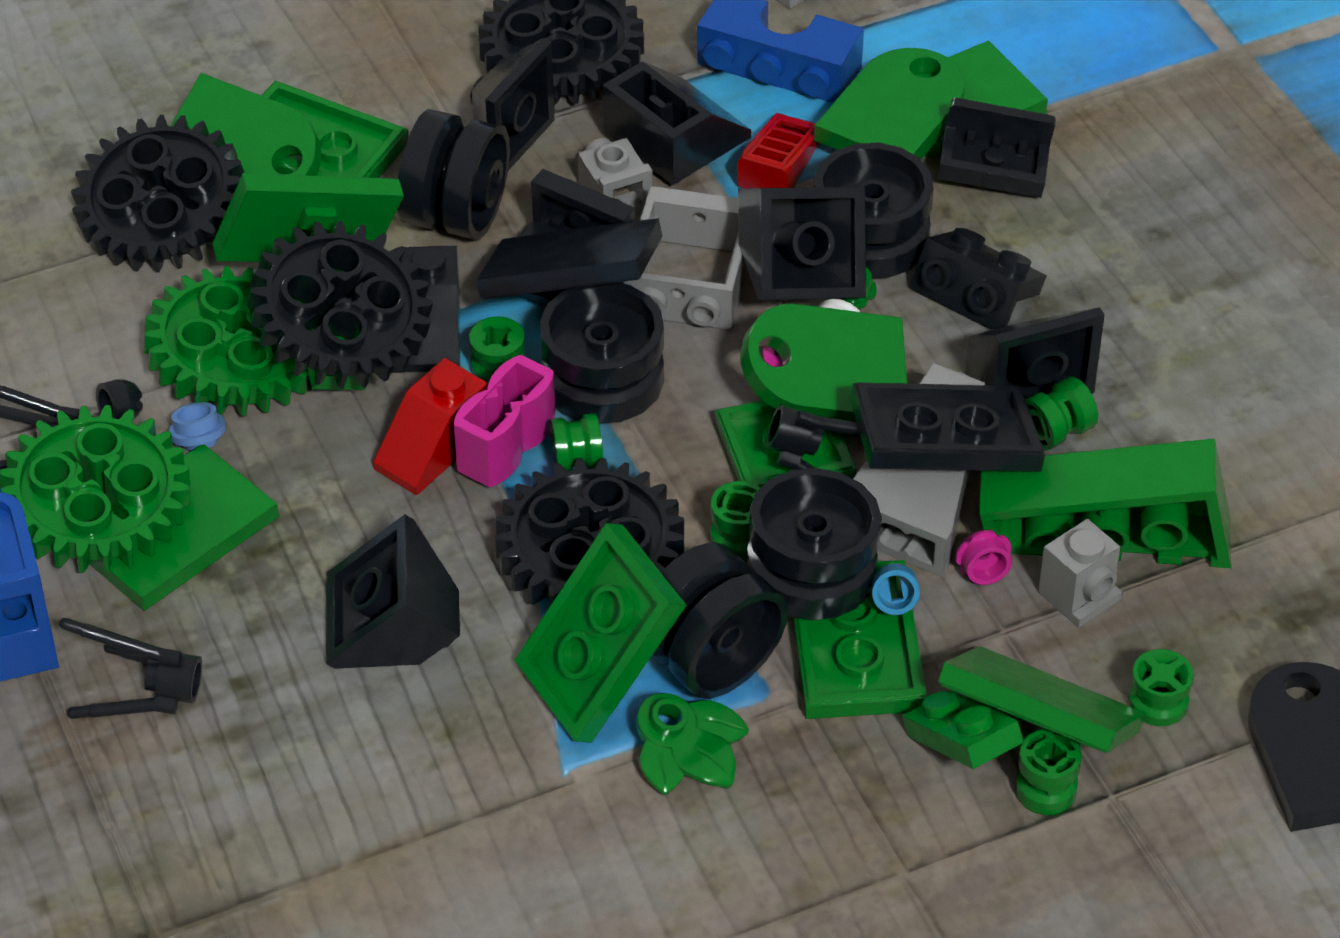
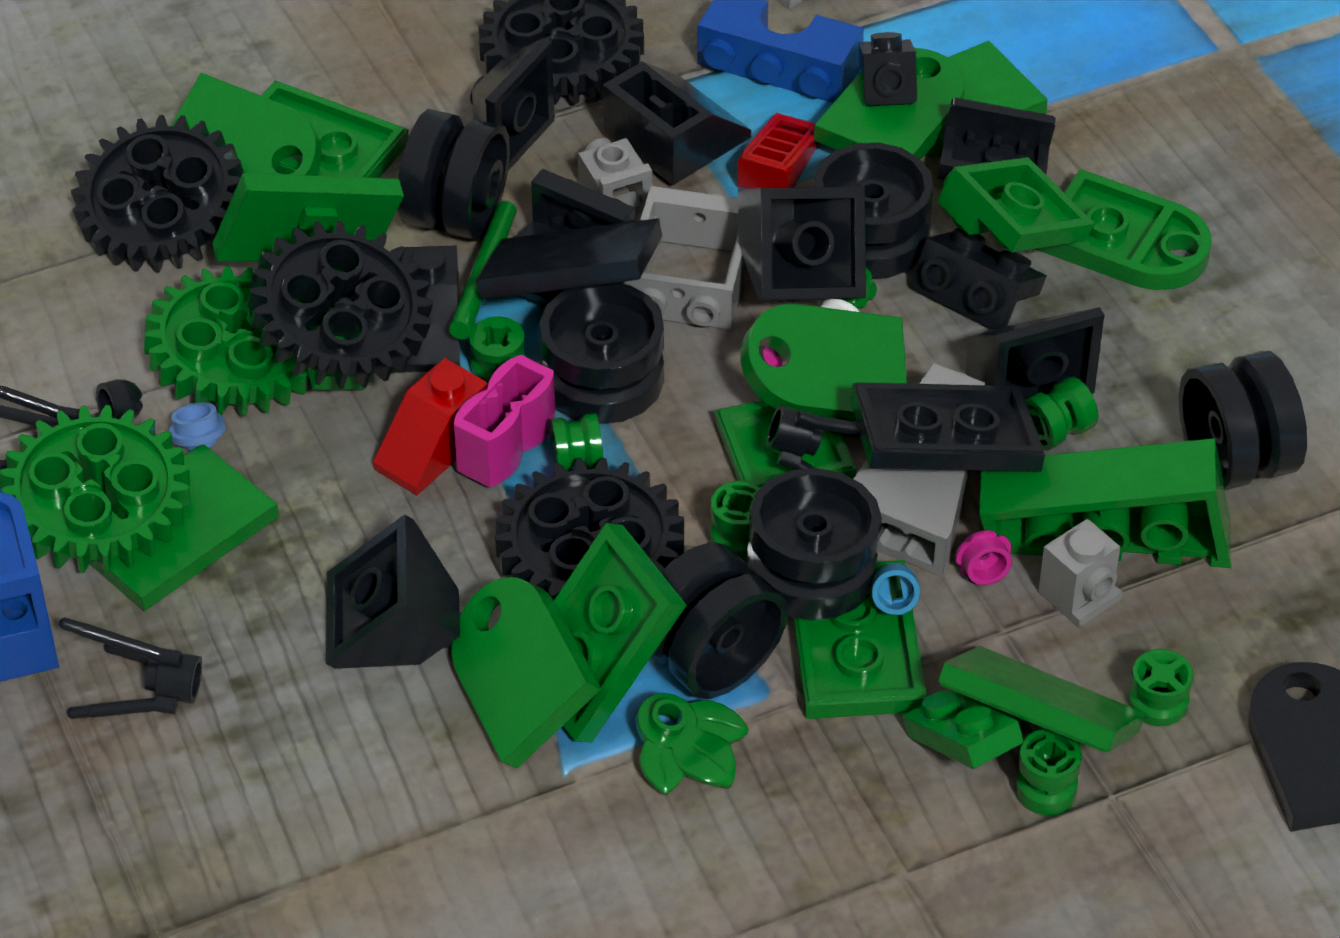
(470, 301): none -> green bar
(523, 671): none -> green tile
(888, 69): none -> black bracket
(1014, 204): none -> green plate
(1135, 235): none -> green tile
(1249, 412): none -> black wheel

